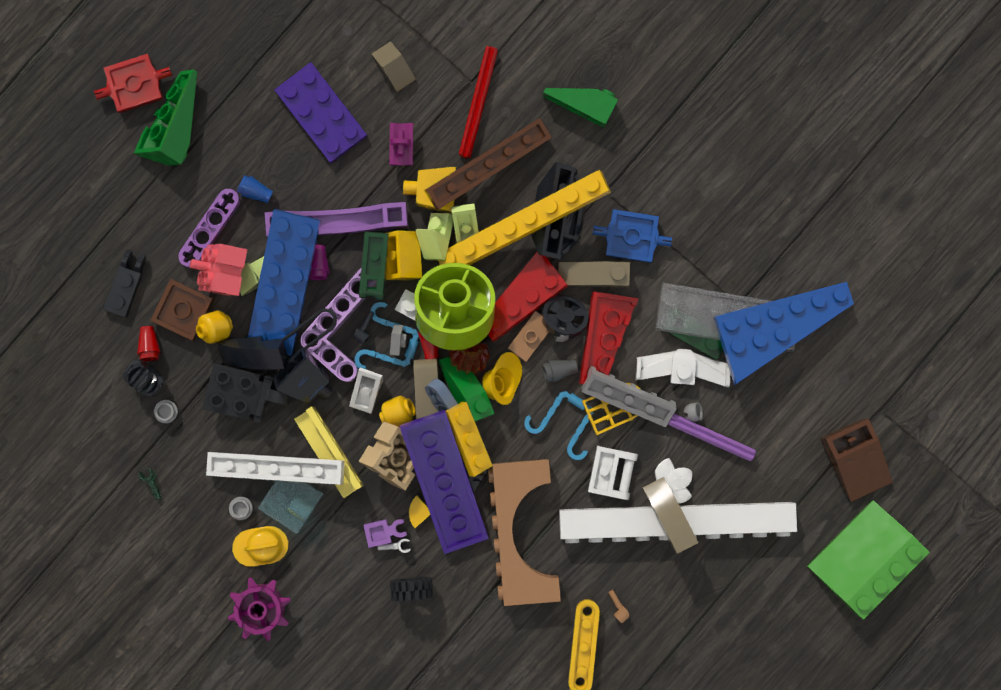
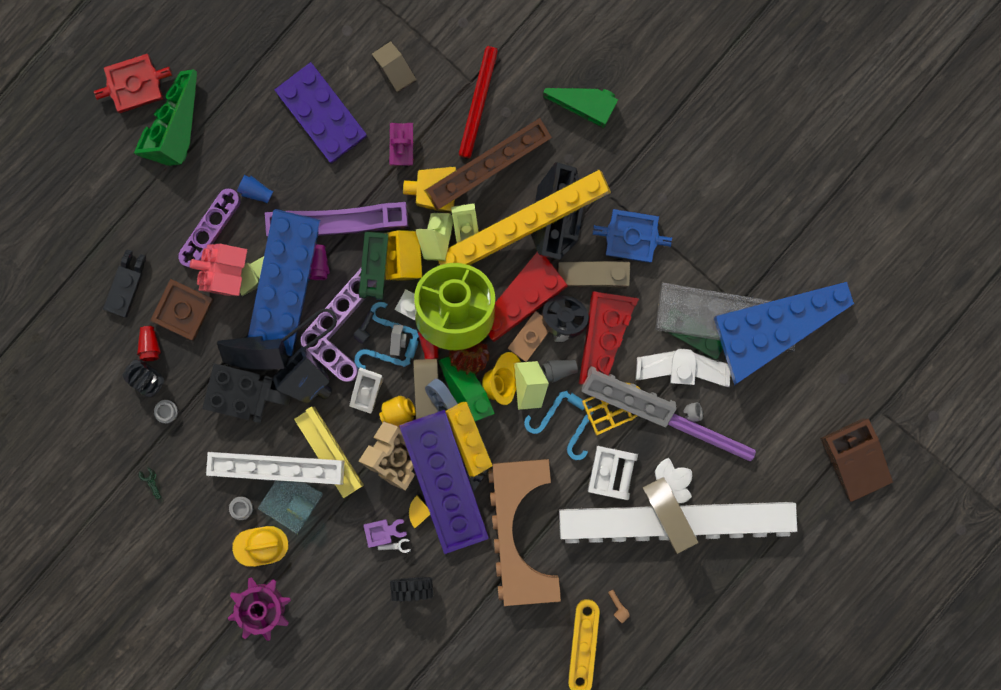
(214, 327): yellow head -> none
(530, 385): none -> yellowish green slope
(868, 559): bright green slope -> none

